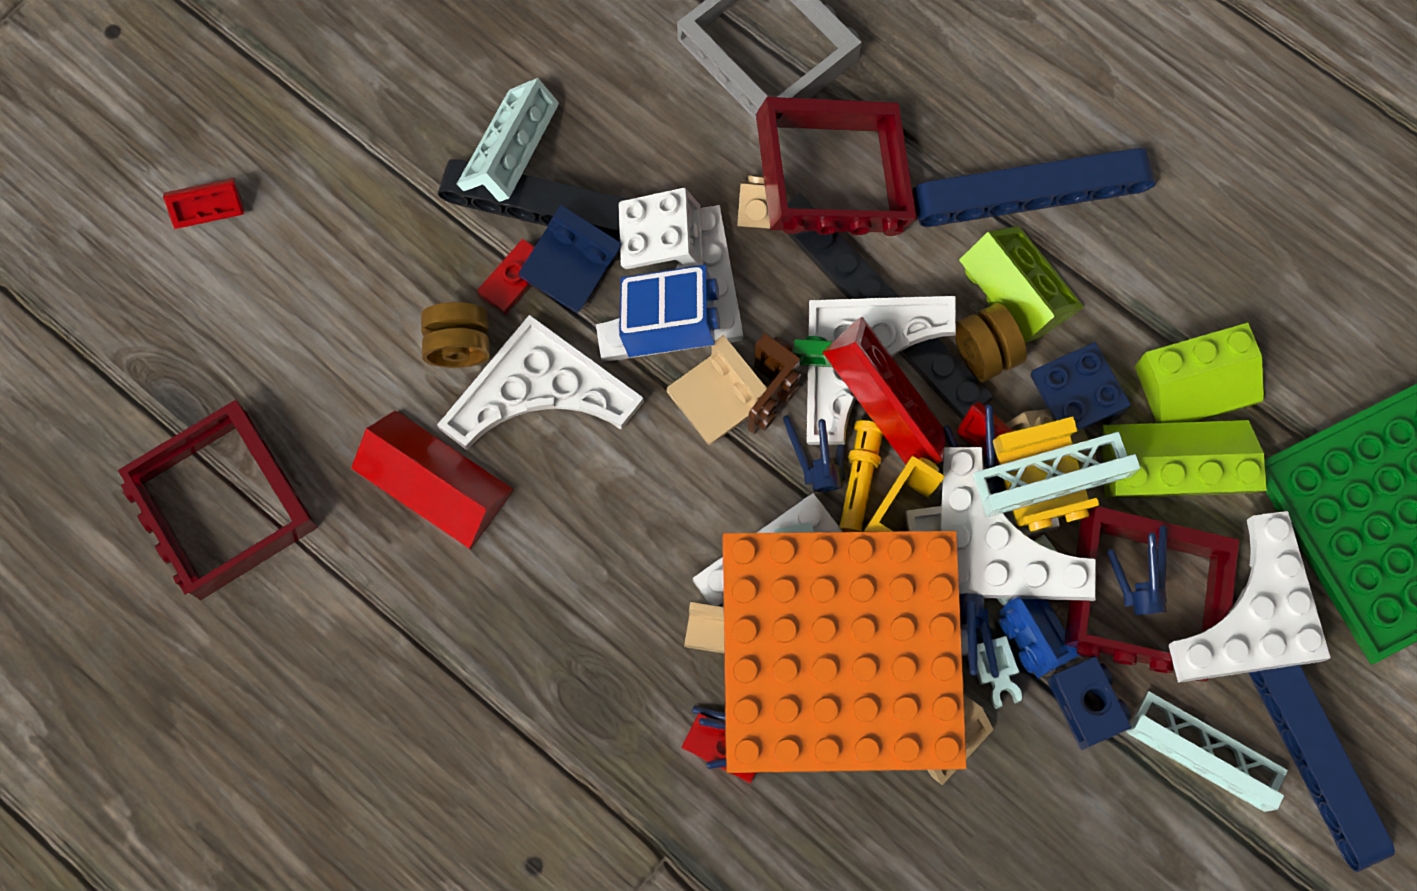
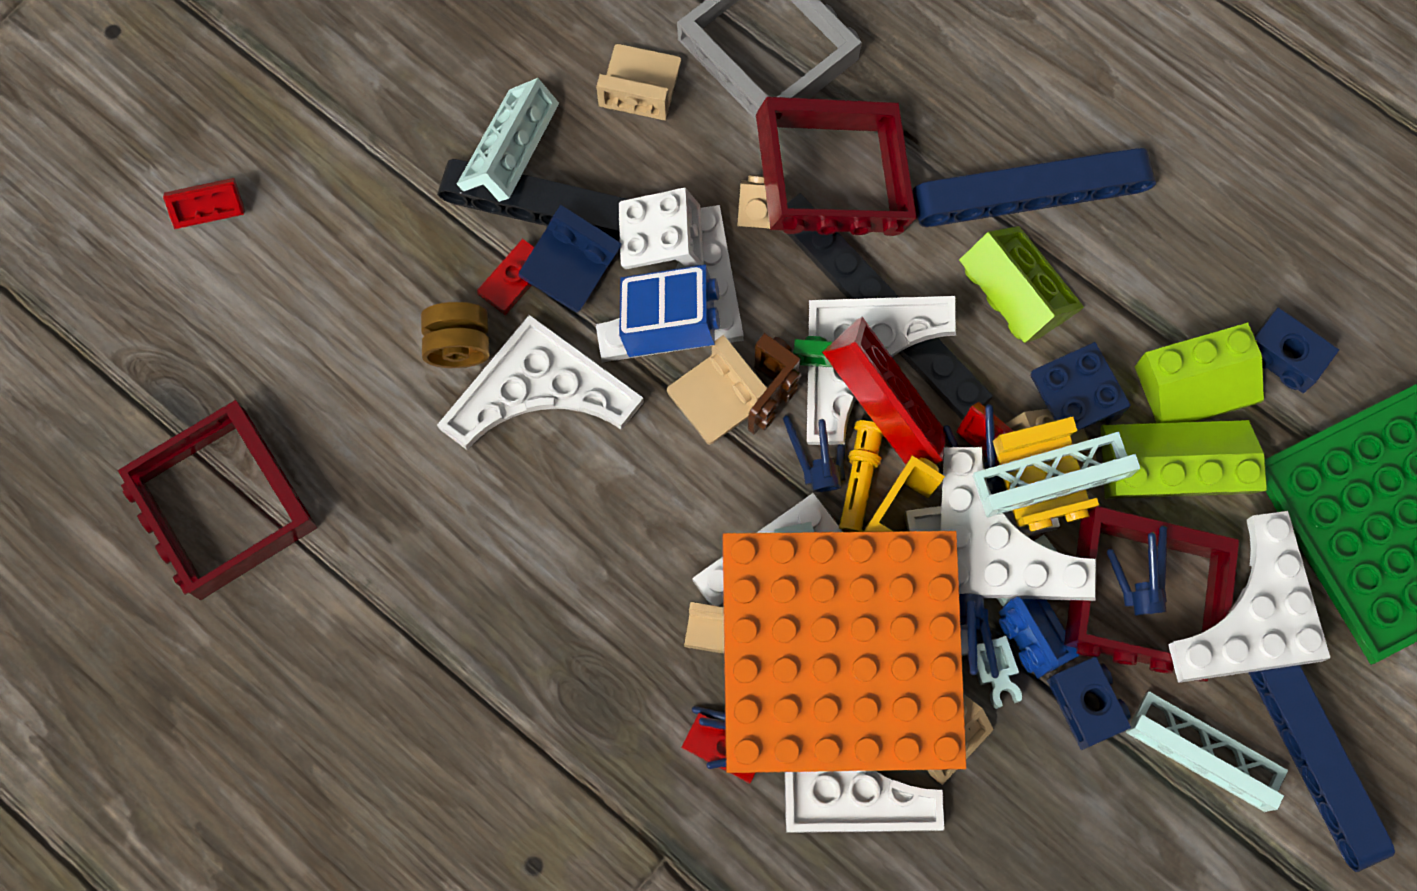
(430, 477): red slope -> none
(639, 82): none -> tan bracket
(858, 803): none -> white plate
(990, 342): pearl gold wheel -> none
(1310, 351): none -> dark blue brick

